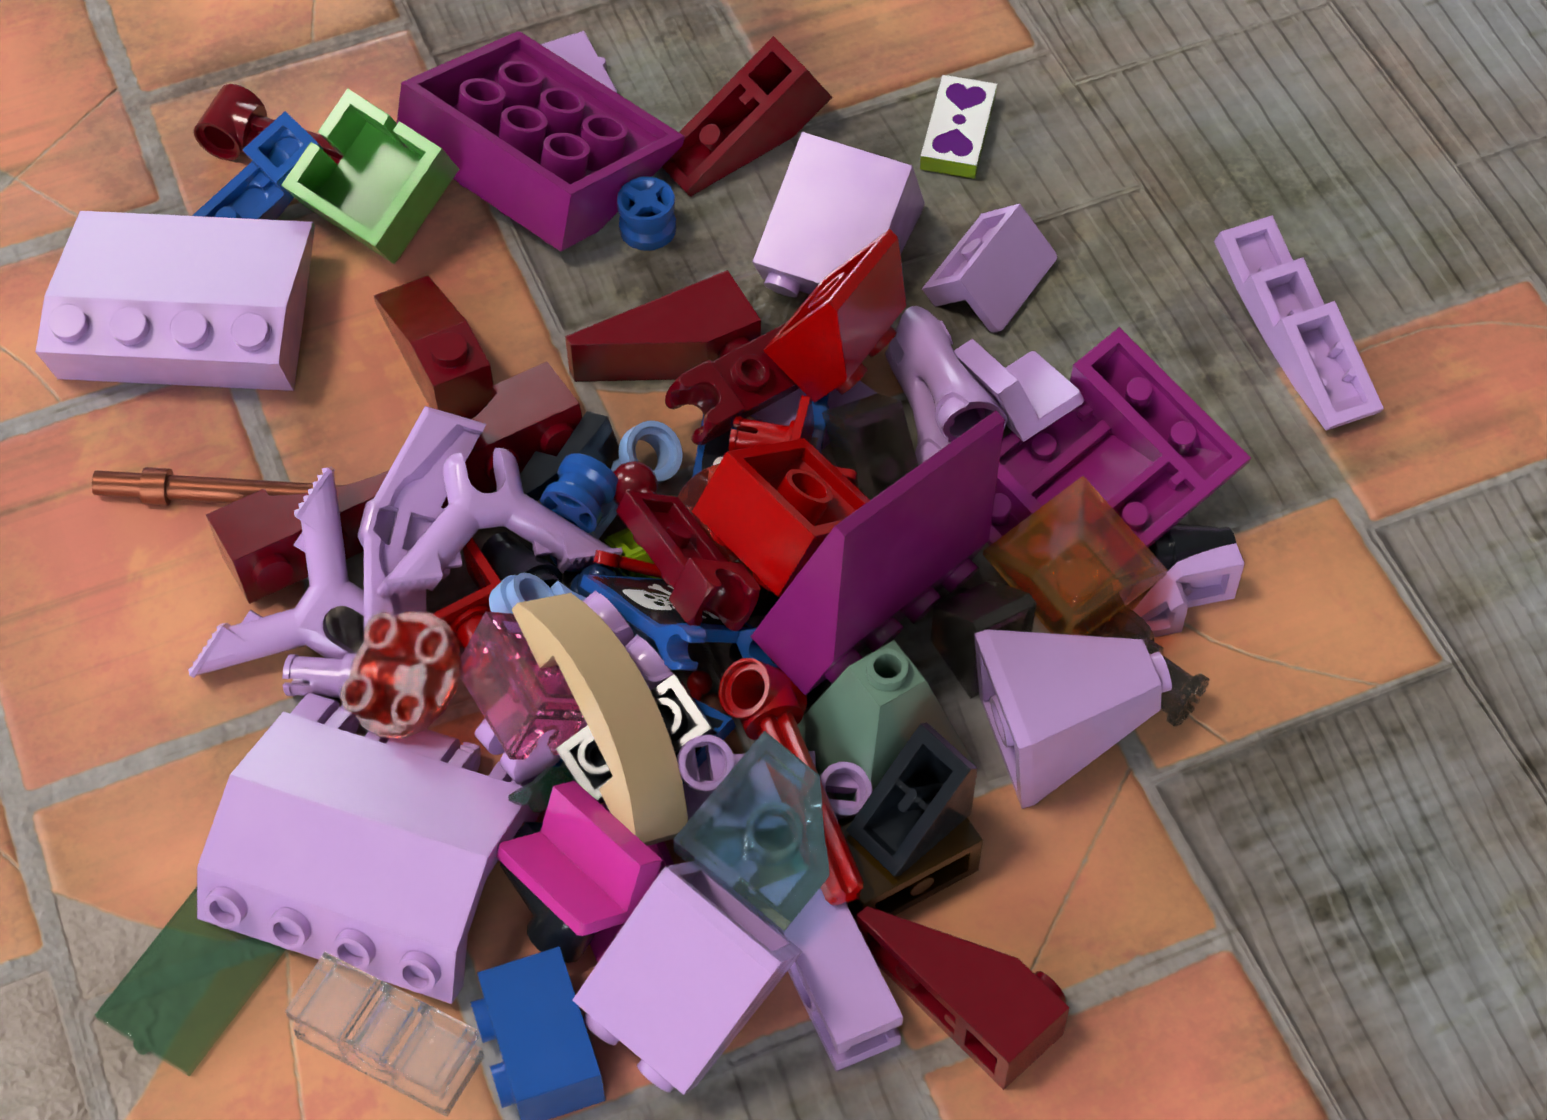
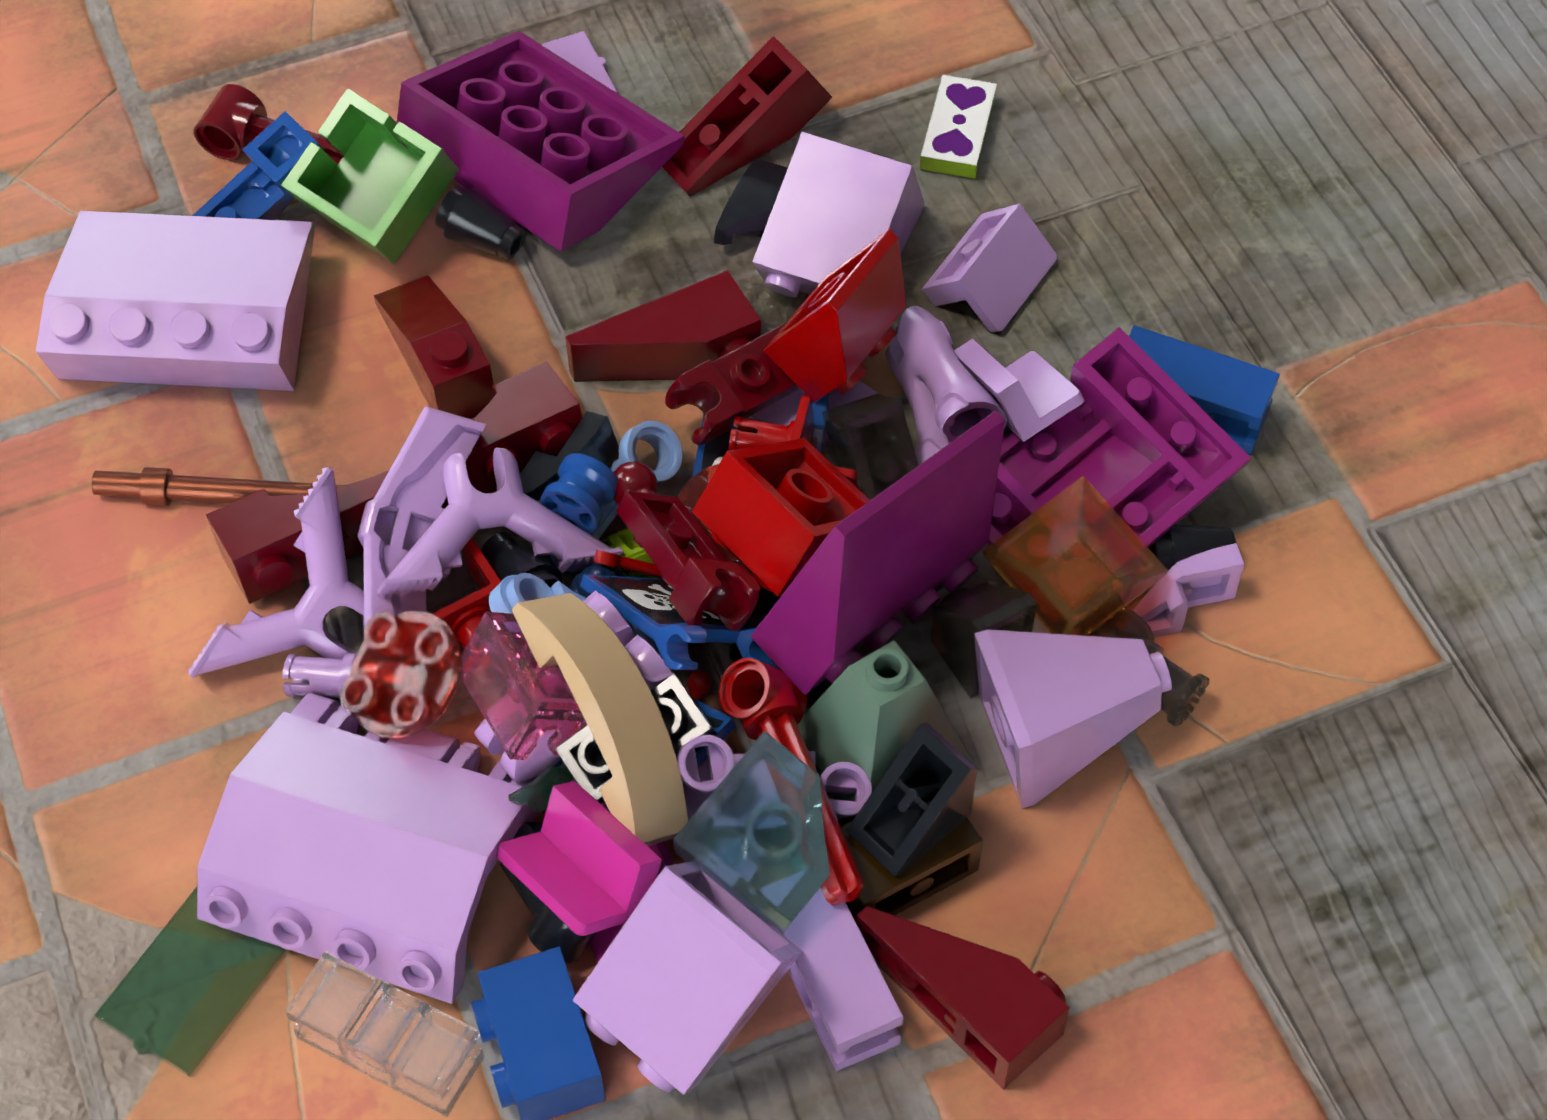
(478, 223): none -> black cone
(646, 213): blue wheel -> none
(750, 201): none -> black slope
(1226, 388): none -> blue piece
(1297, 325): lavender slope -> none

